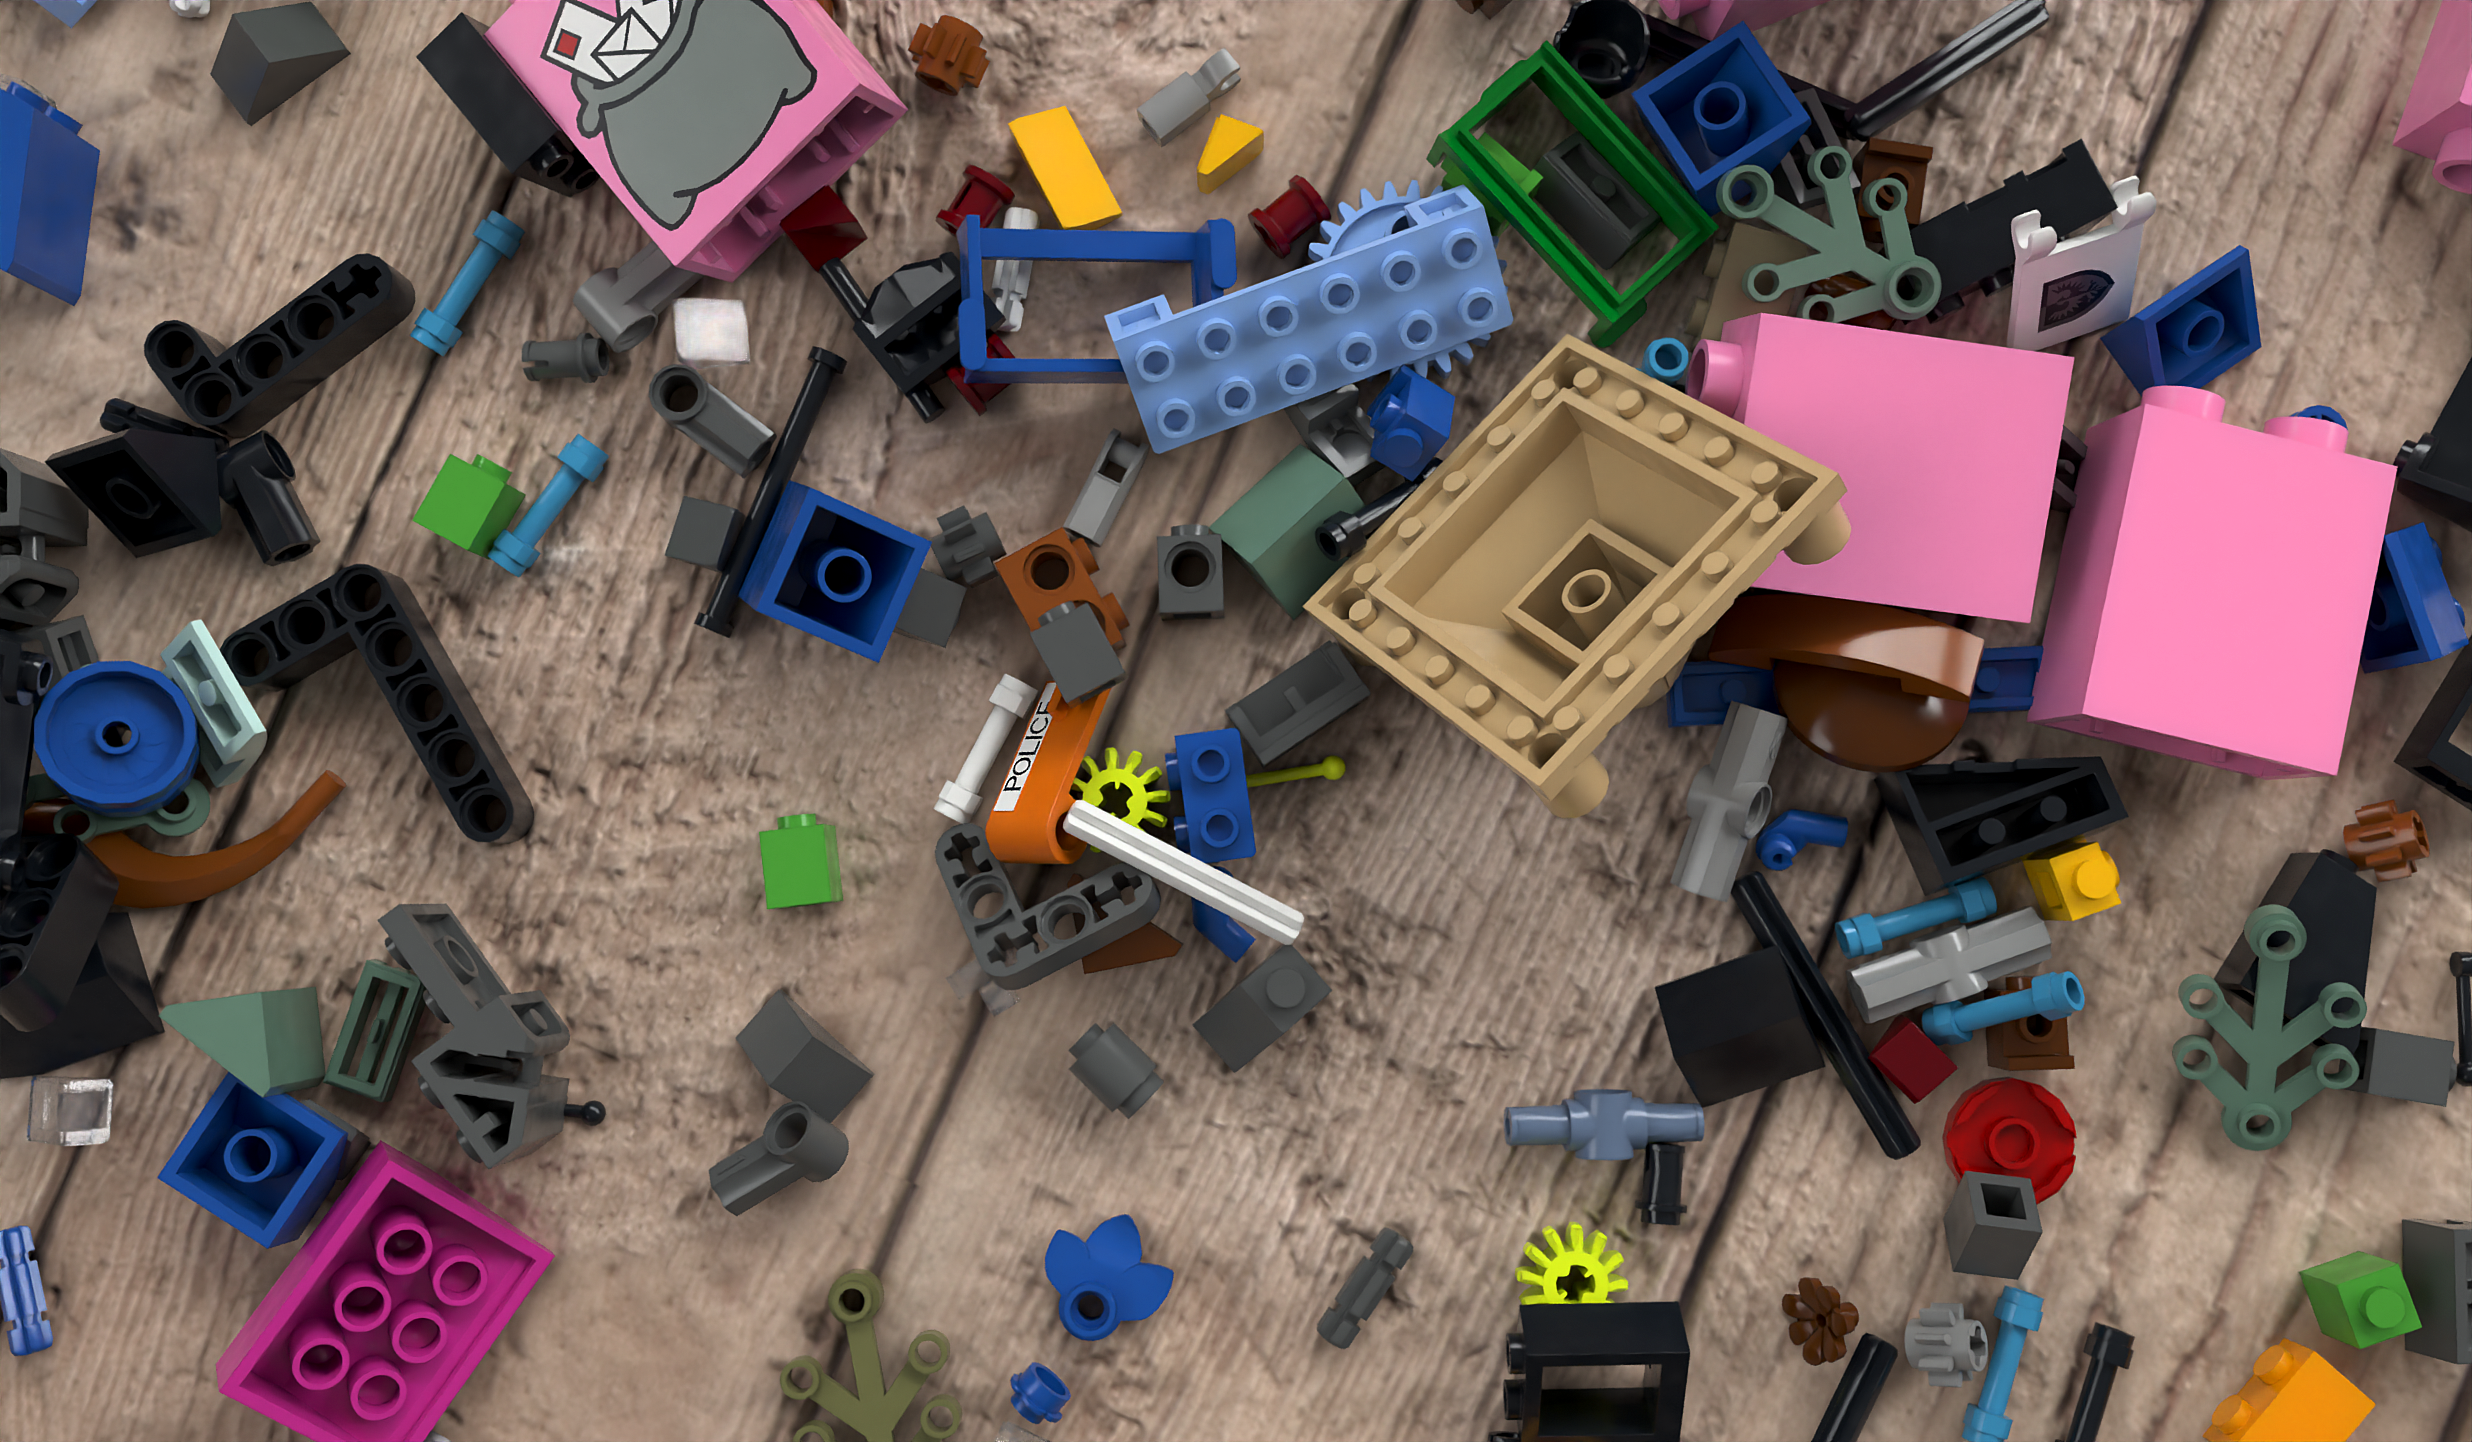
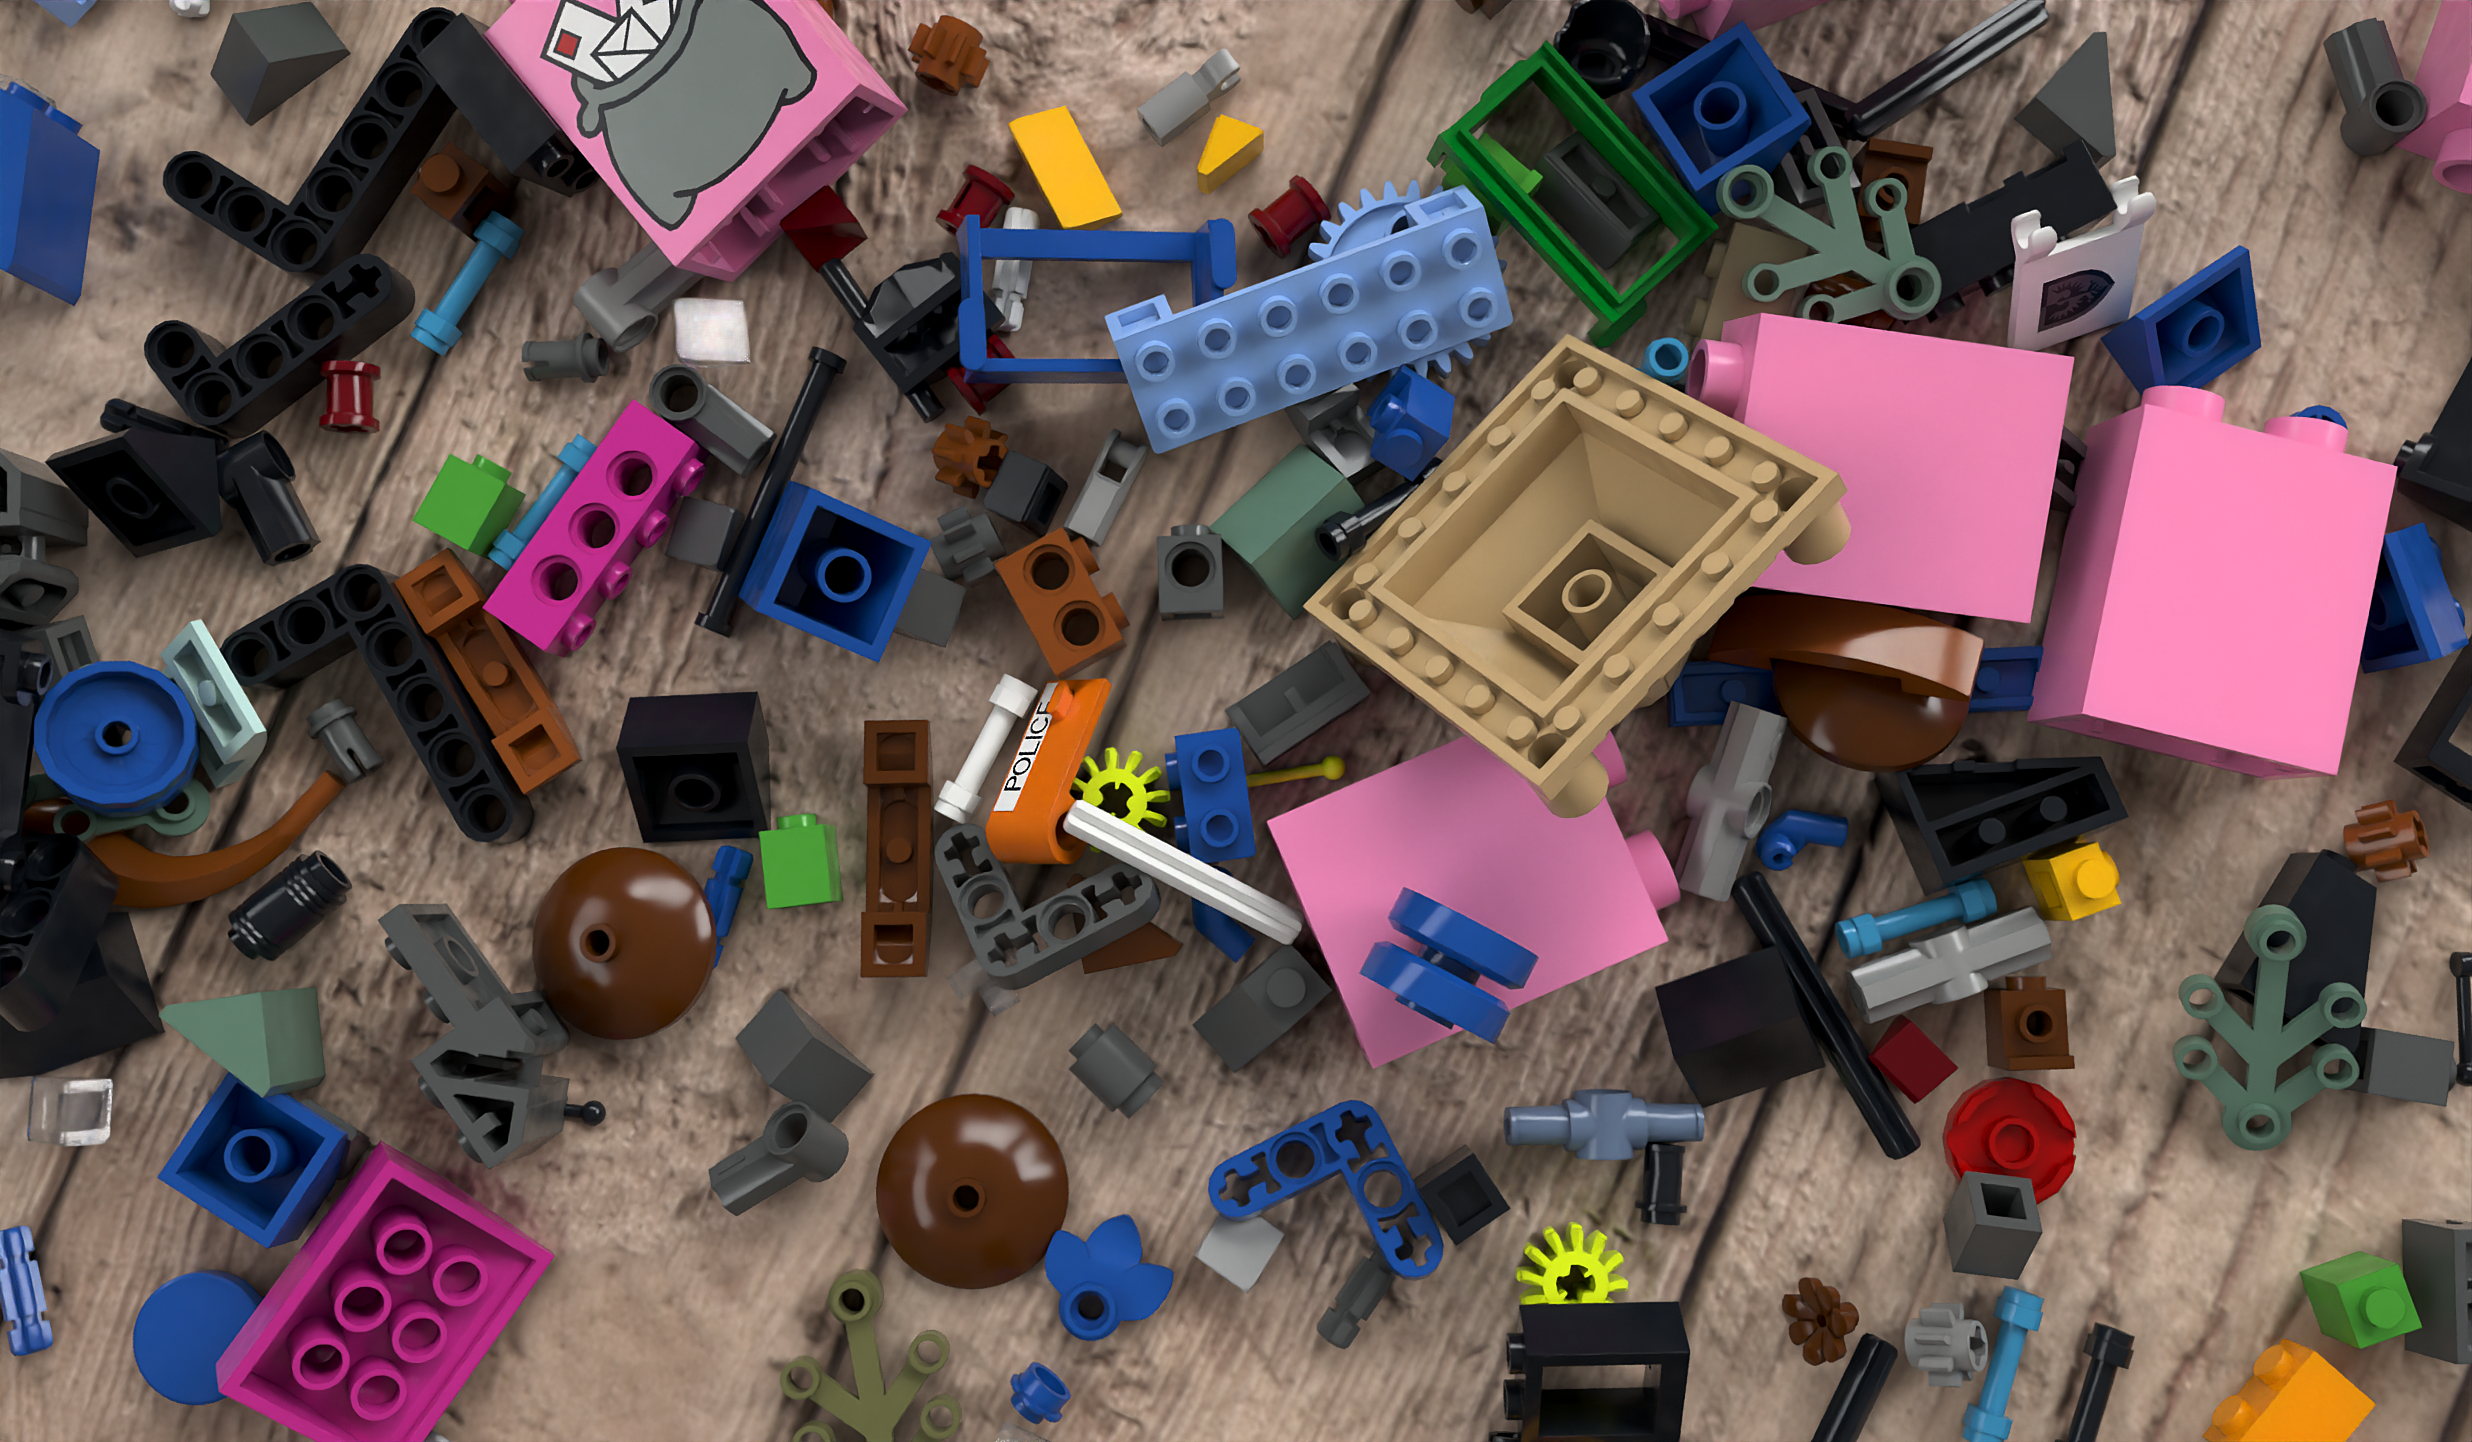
(187, 1331): none -> blue tile
(288, 906): none -> black head
(341, 169): none -> black beam
(342, 738): none -> dark grey pin
(350, 397): none -> dark red bush
(400, 1041): sand green tile -> none
(451, 183): none -> reddish brown brick
(493, 669): none -> dark orange slope
(564, 541): none -> dark pink brick
(657, 948): none -> reddish brown dish
(697, 766): none -> black slope
(724, 890): none -> blue axle
(898, 849): none -> reddish brown slope
(969, 456): none -> dark orange gear
(1008, 1162): none -> reddish brown dish
(1025, 493): none -> black slope
(1077, 653): dark grey brick -> none
(1239, 1248): none -> light grey slope
(1330, 1160): none -> blue beam
(1448, 965): none -> blue wheel
(1461, 1194): none -> black brick
(1484, 847): none -> bright pink brick
(2050, 995): dark azure bar -> none
(2076, 104): none -> dark grey slope
(2372, 82): none -> dark grey piece

